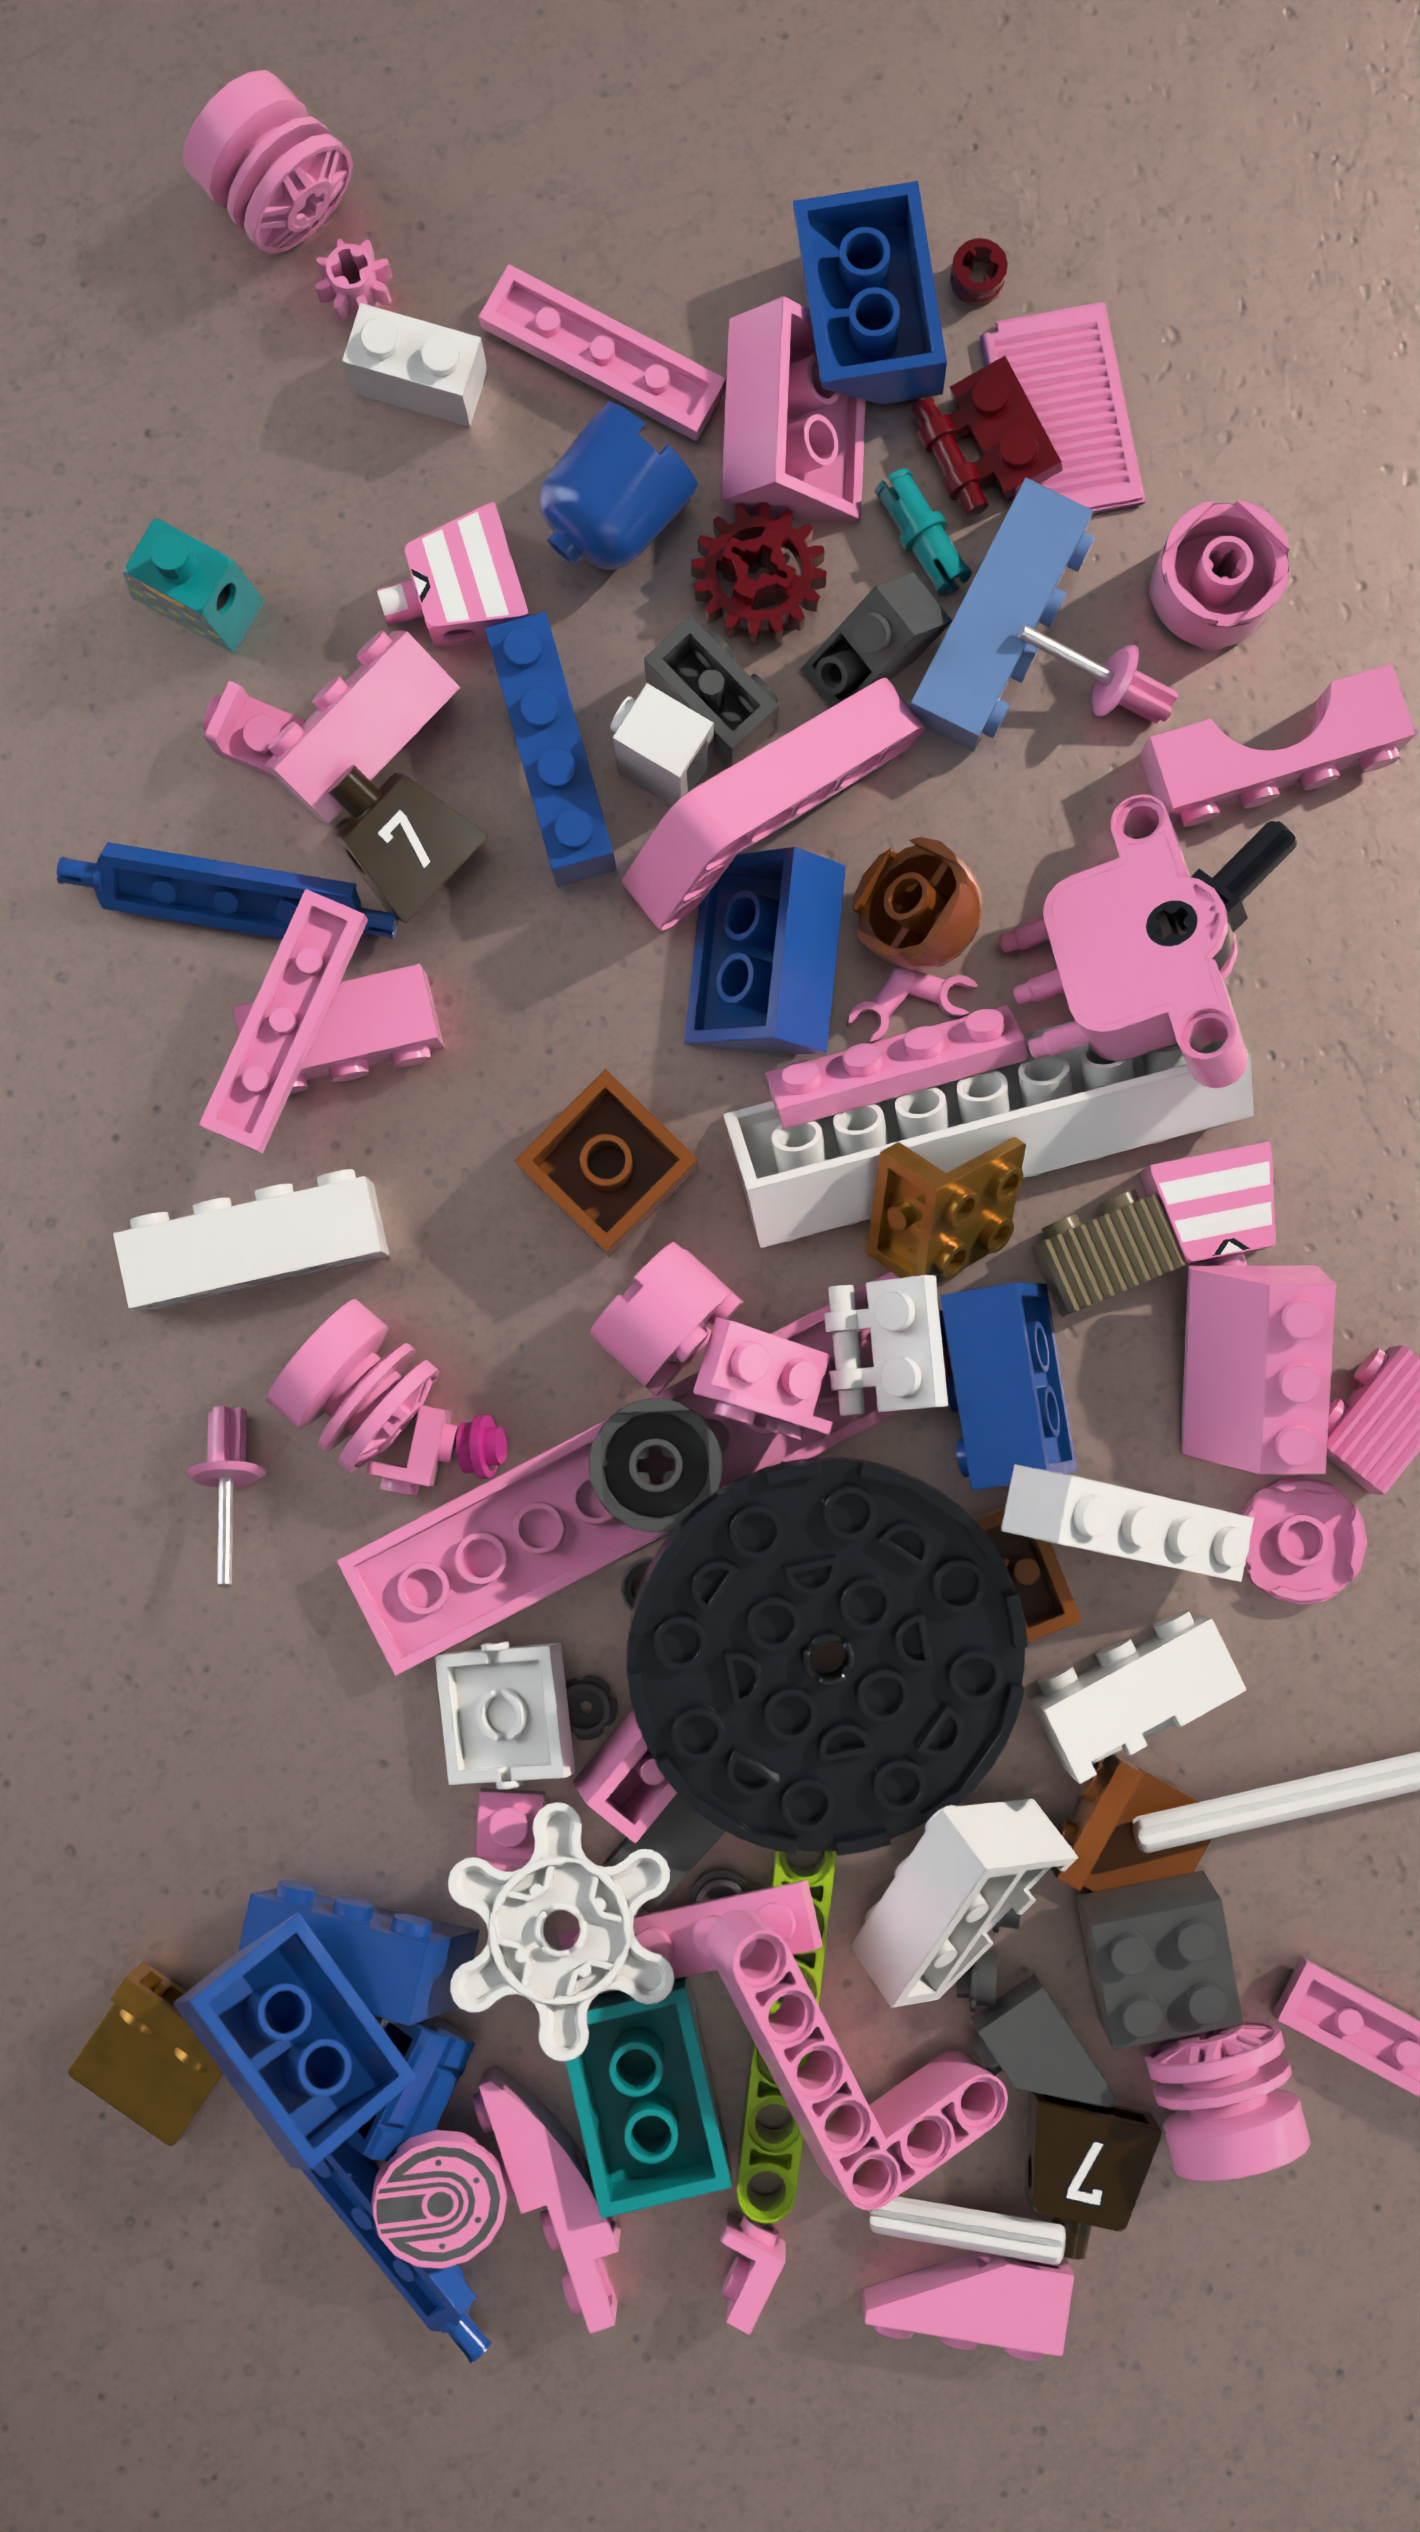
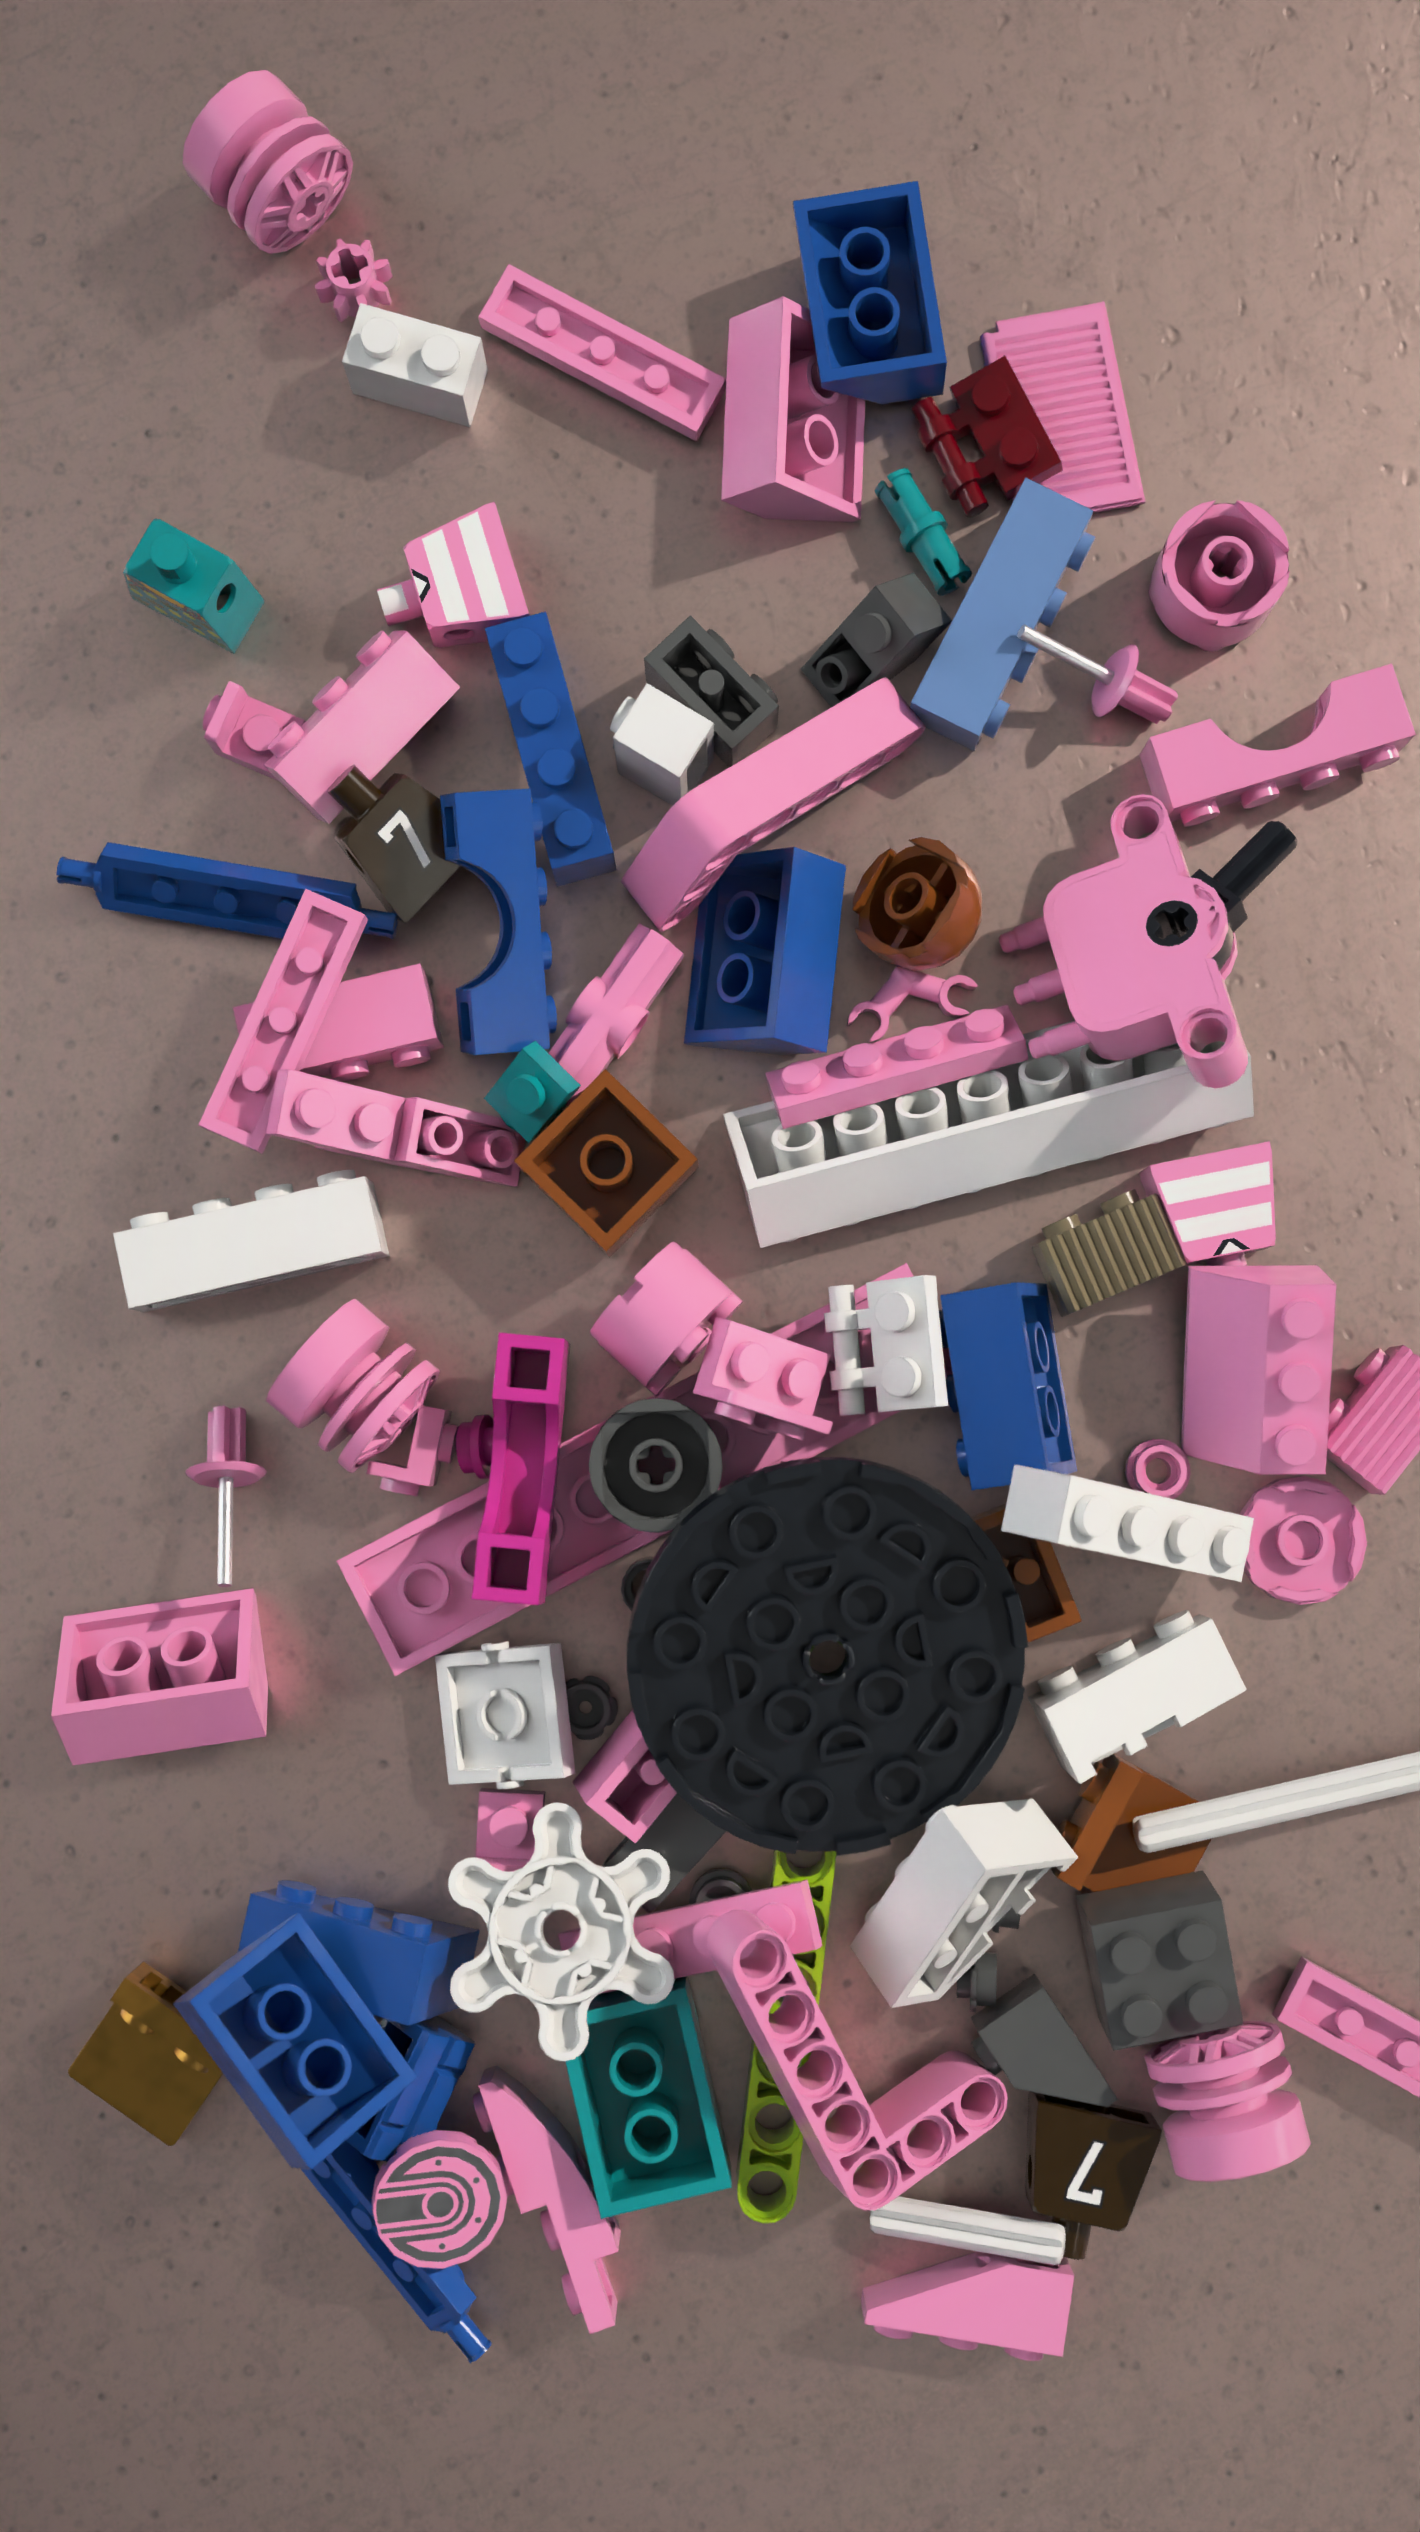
(161, 1677): none -> bright pink slope
(394, 1129): none -> bright pink slope
(496, 840): none -> blue arch
(523, 1470): none -> dark pink arch
(532, 1092): none -> teal bracket
(612, 492): blue cylinder -> none
(615, 1006): none -> bright pink piece
(752, 2279): bright pink bracket -> none
(765, 550): dark red gear -> none
(940, 1219): pearl gold bracket -> none
(978, 251): dark red bush -> none
(1175, 1460): none -> bright pink plate

